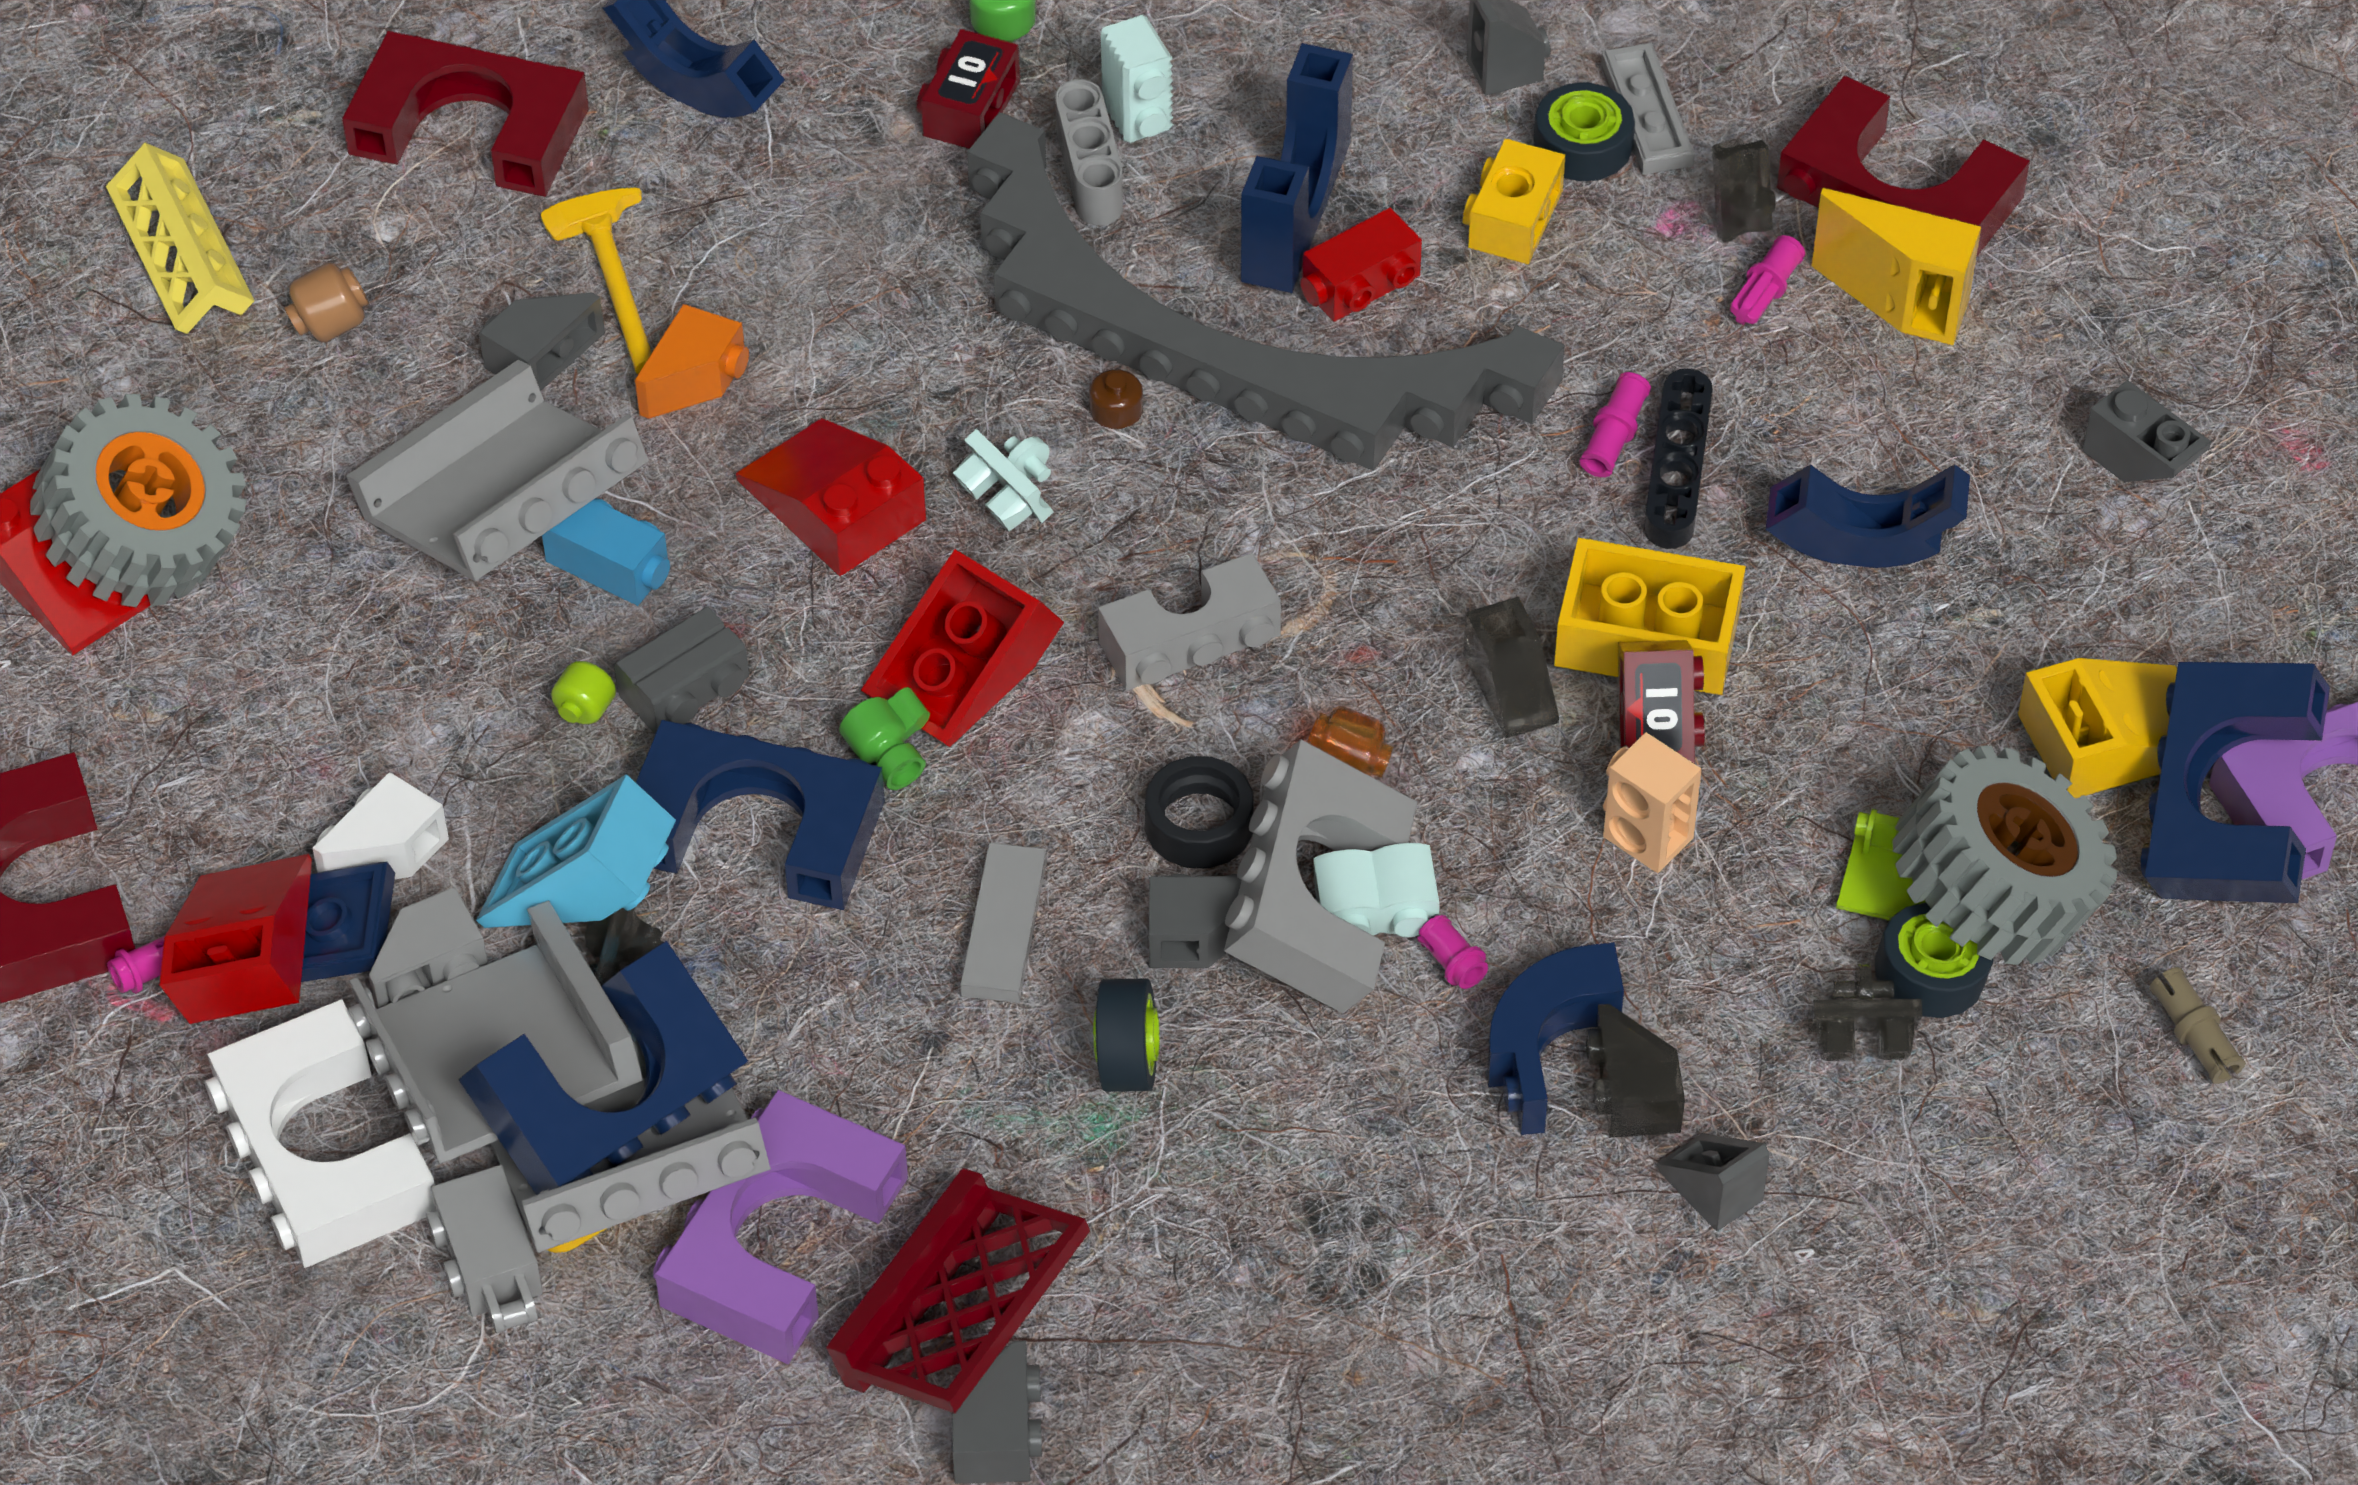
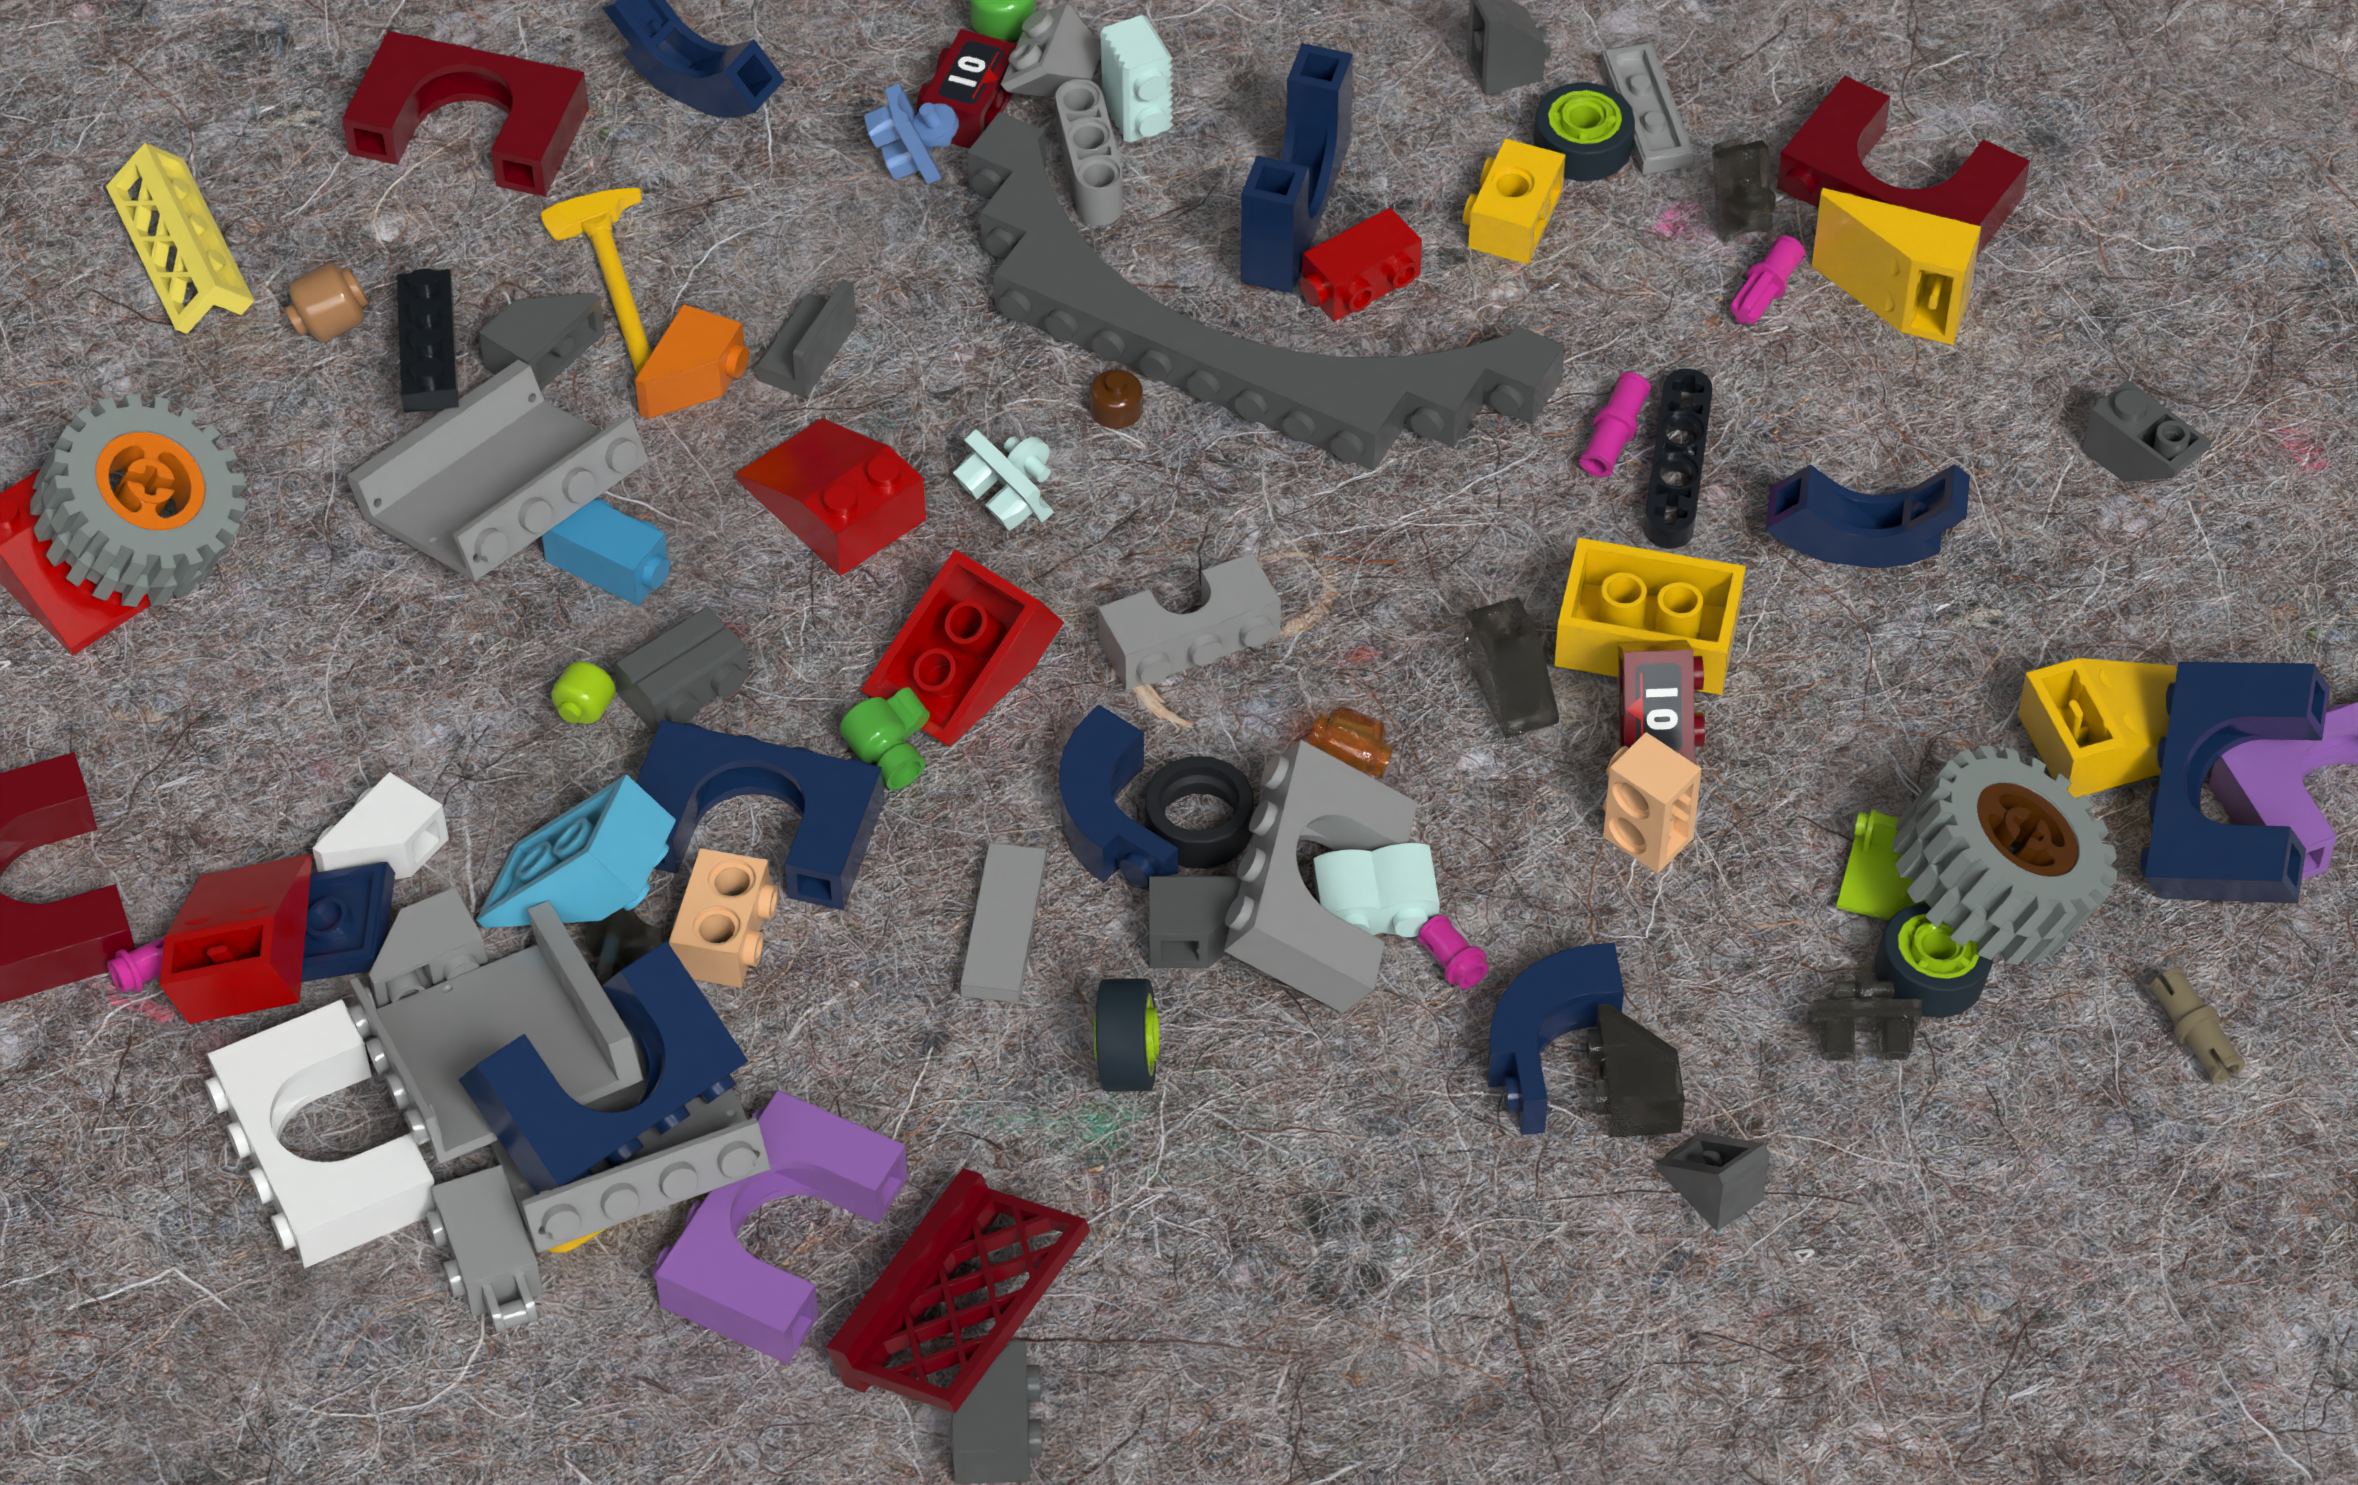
(427, 340): none -> black plate
(713, 916): none -> light nougat brick
(809, 341): none -> dark grey panel
(917, 134): none -> medium blue hips
(1051, 52): none -> light grey slope
(1093, 770): none -> dark blue arch

